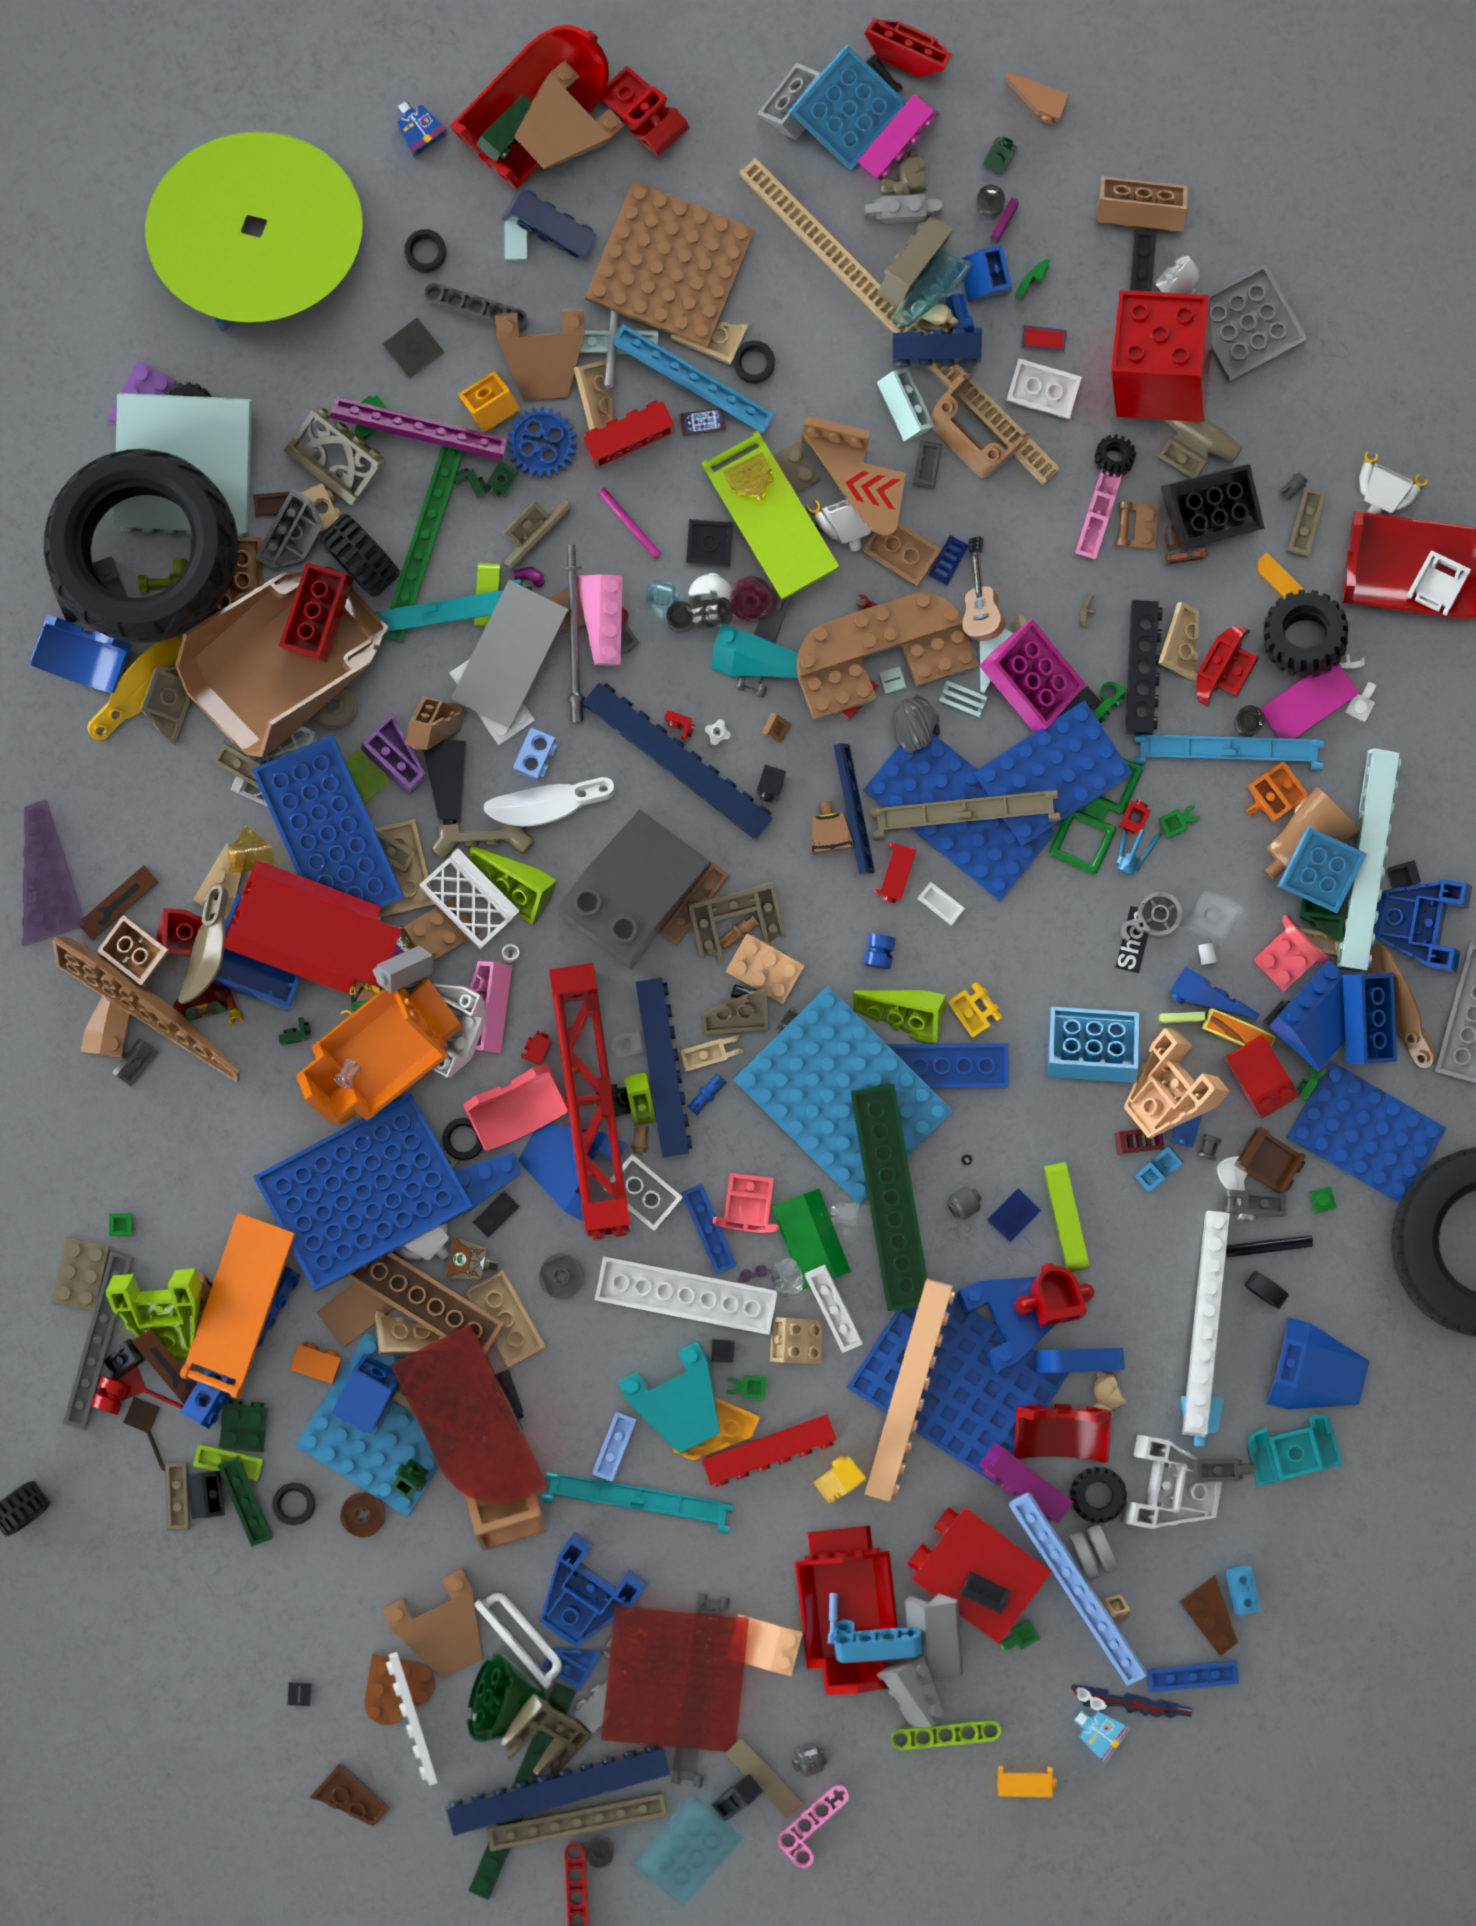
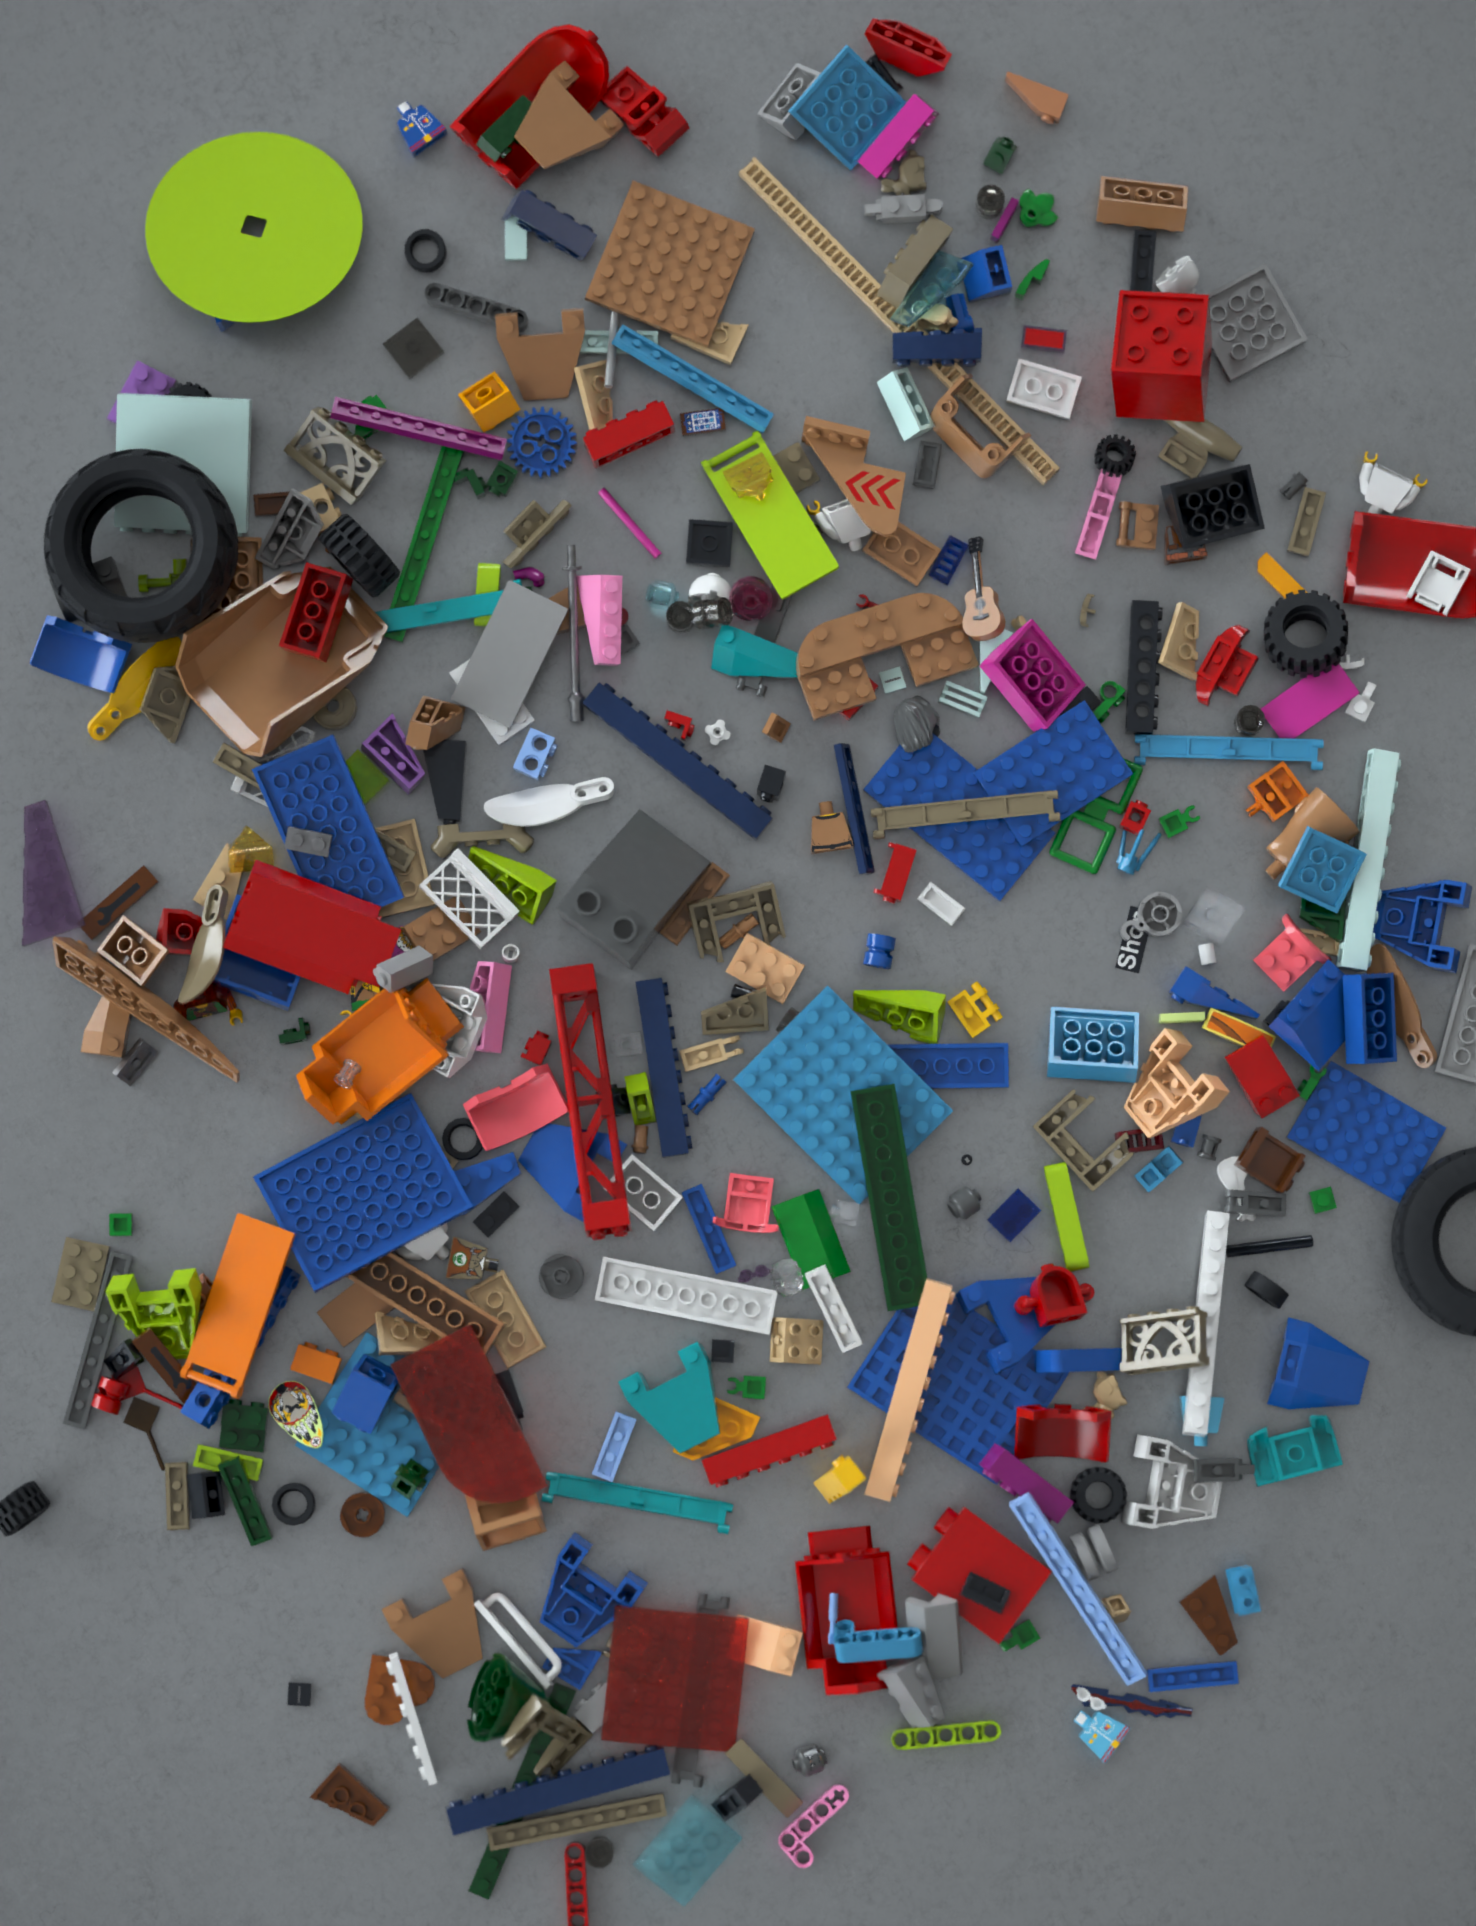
(297, 1413): none -> shield
(308, 841): none -> flat silver plate
(756, 345): black tyre -> none
(1026, 1783): light orange brick -> none
(1039, 206): none -> green plate
(1053, 1131): none -> dark tan wedge
(1158, 1363): none -> fence
(1403, 874): black panel -> none

